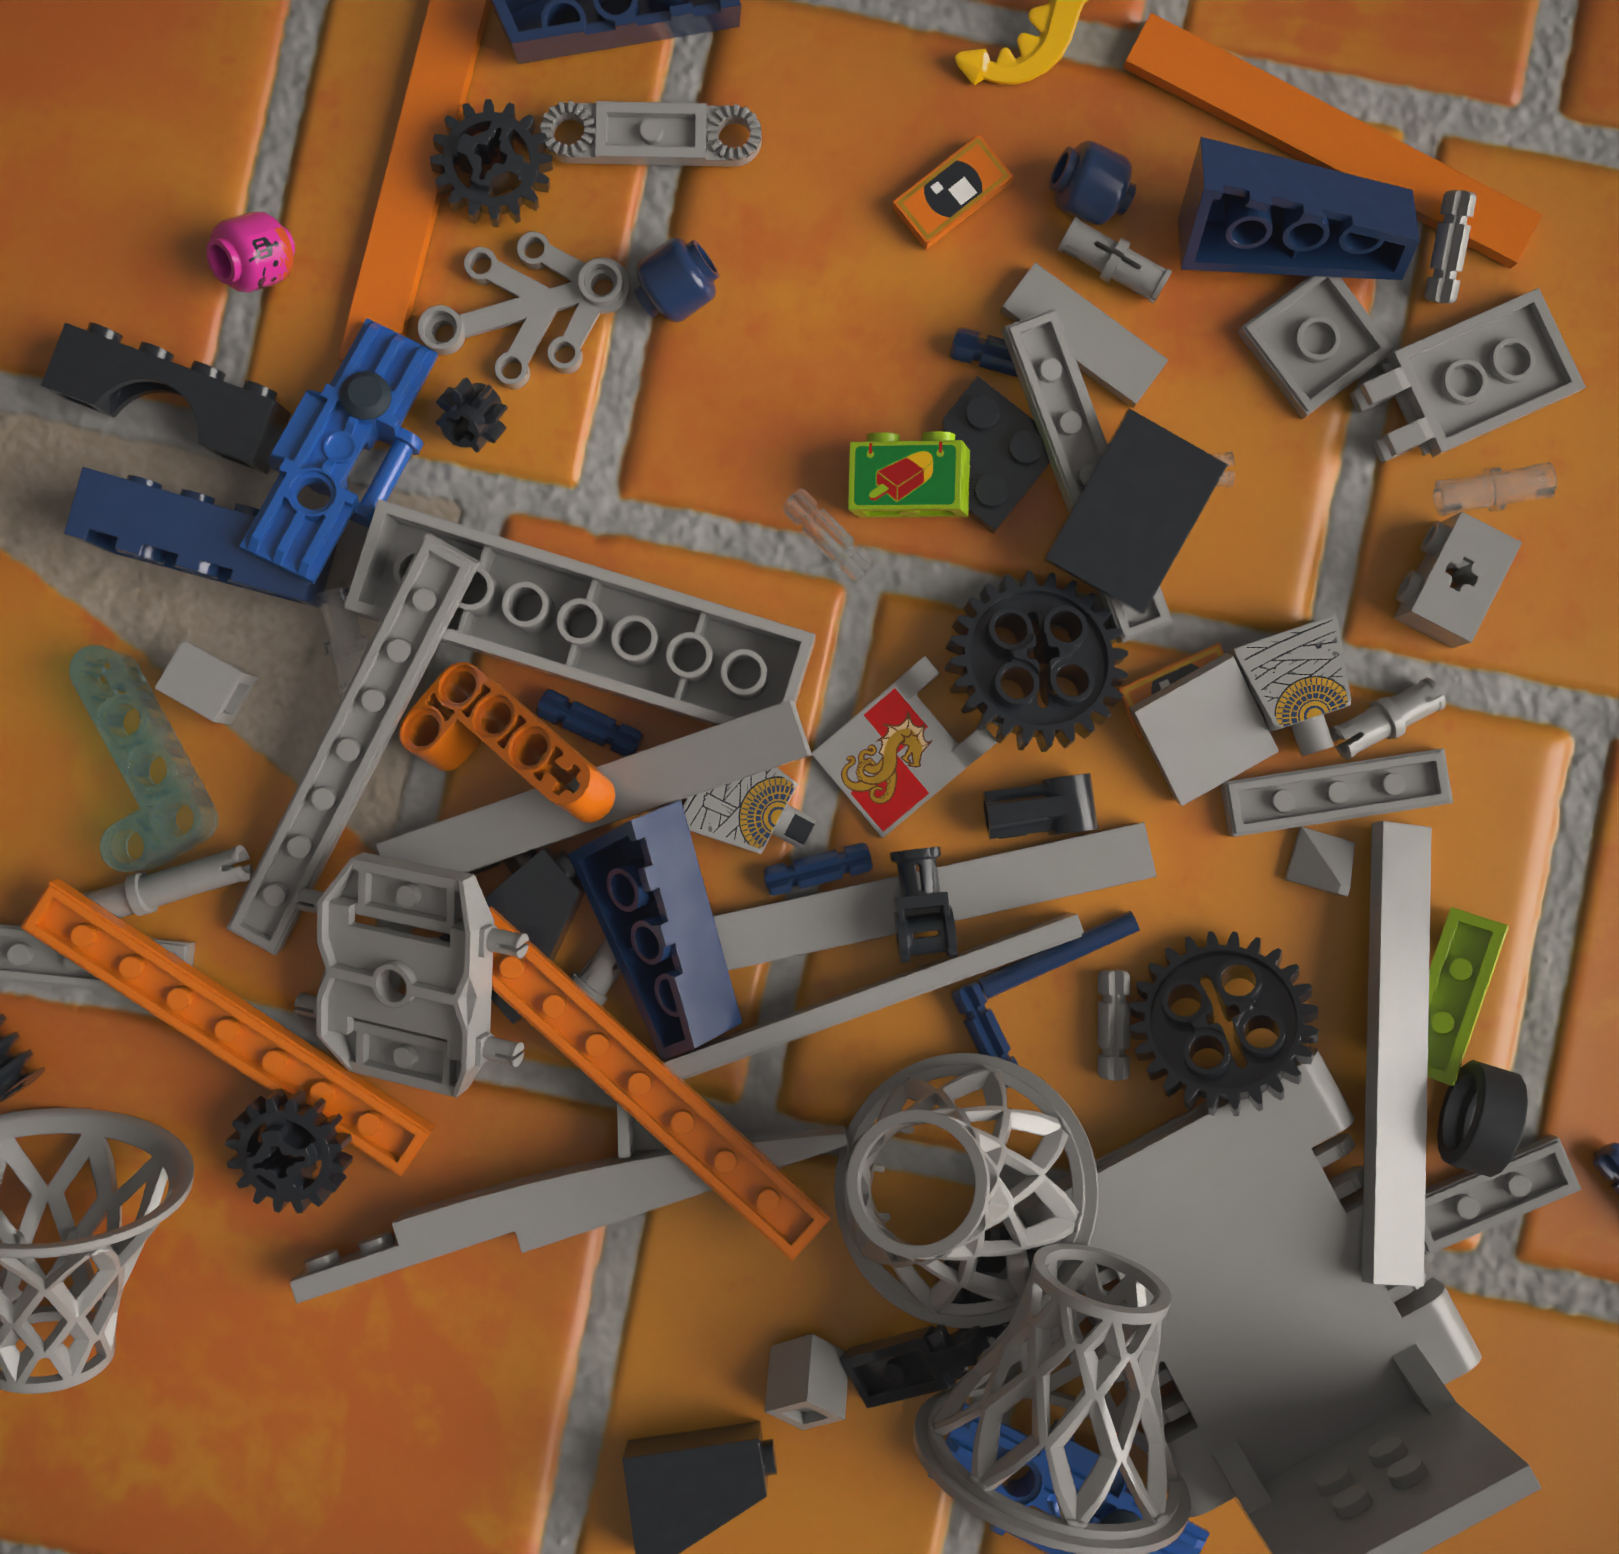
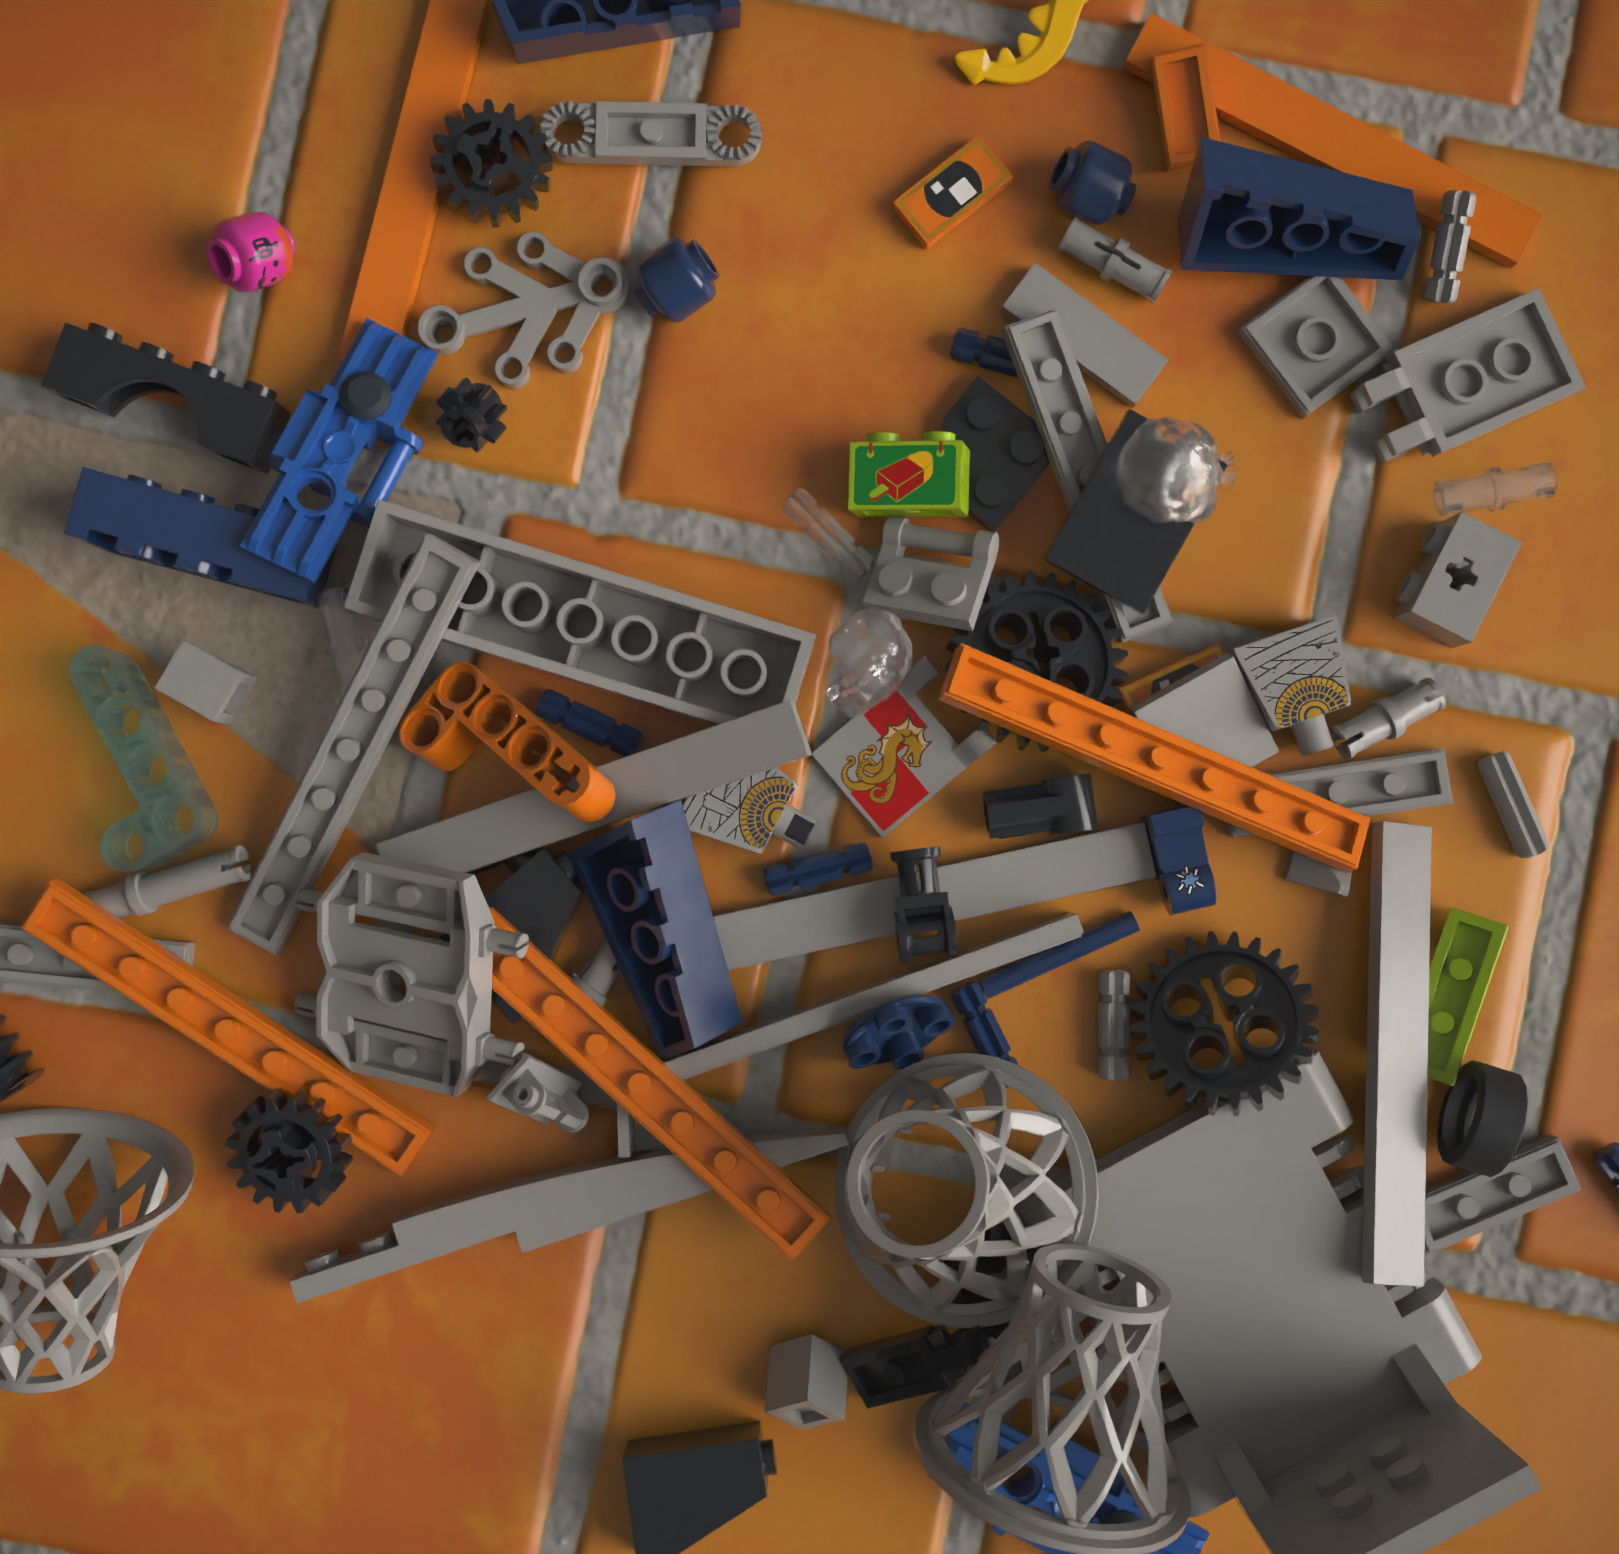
(542, 1094): none -> light grey hinge
(873, 657): none -> clear hair
(897, 1032): none -> dark blue dish
(929, 589): none -> light grey plate
(1154, 758): none -> orange tile
(1170, 471): none -> clear hair
(1180, 859): none -> dark blue leg
(1184, 102): none -> orange tile
(1513, 804): none -> light grey axle

